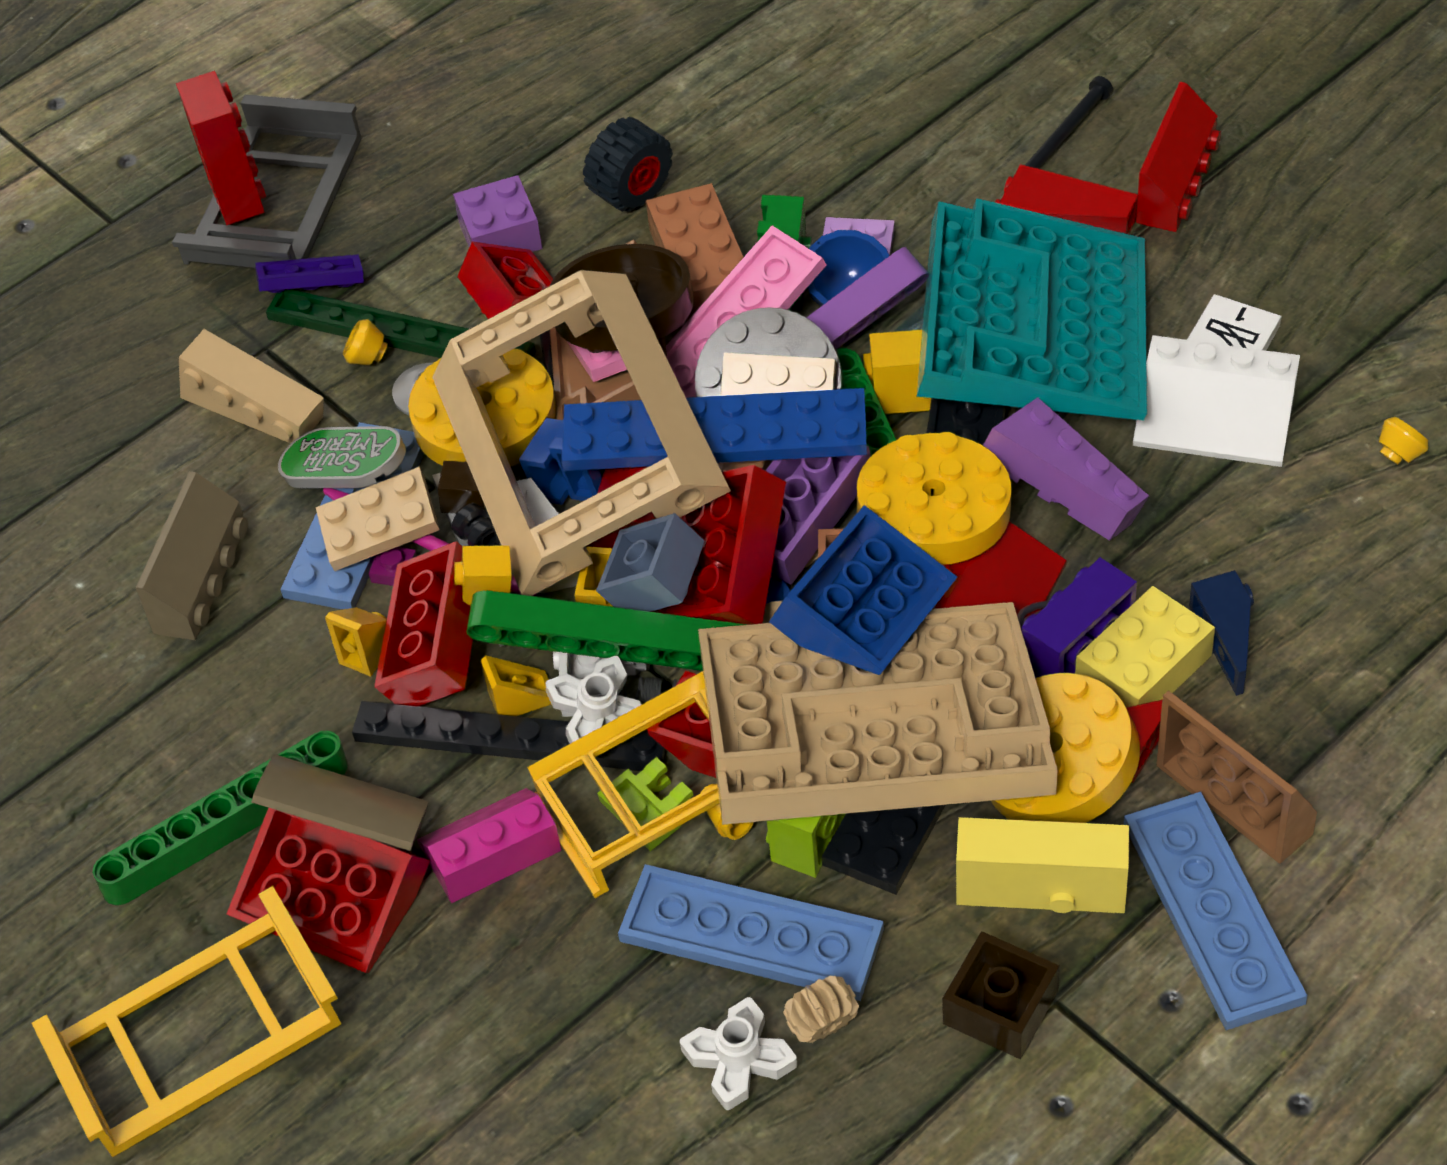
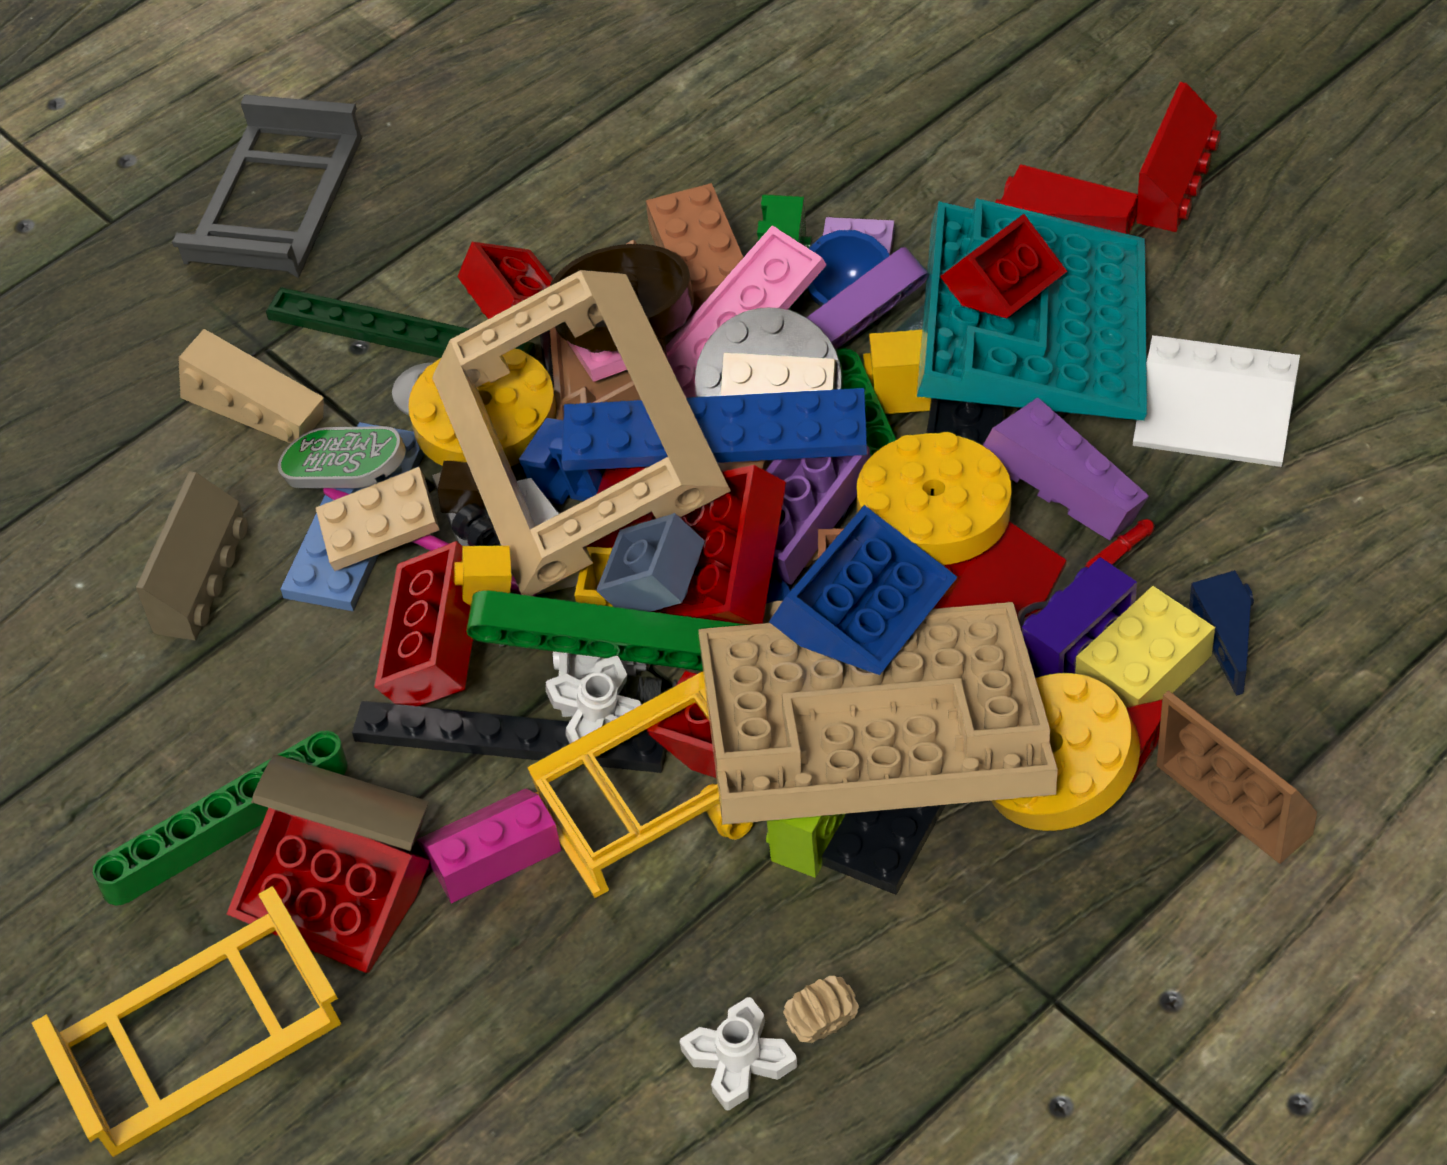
(222, 146): red brick -> none
(309, 273): dark purple plate -> none
(357, 638): yellow slope -> none
(364, 344): yellow cone -> none
(385, 565): magenta plate -> none
(498, 215): medium lavender brick -> none
(514, 686): yellow slope -> none
(627, 164): black wheel -> none
(640, 799): lime plate -> none
(749, 930): medium blue plate -> none
(1000, 994): dark brown brick -> none
(1005, 270): none -> red slope
(1042, 865): light yellow brick -> none
(1099, 89): black bar -> none
(1125, 542): none -> red piece
(1214, 911): medium blue plate -> none
(1235, 325): white tile -> none
(1401, 441): yellow cone -> none

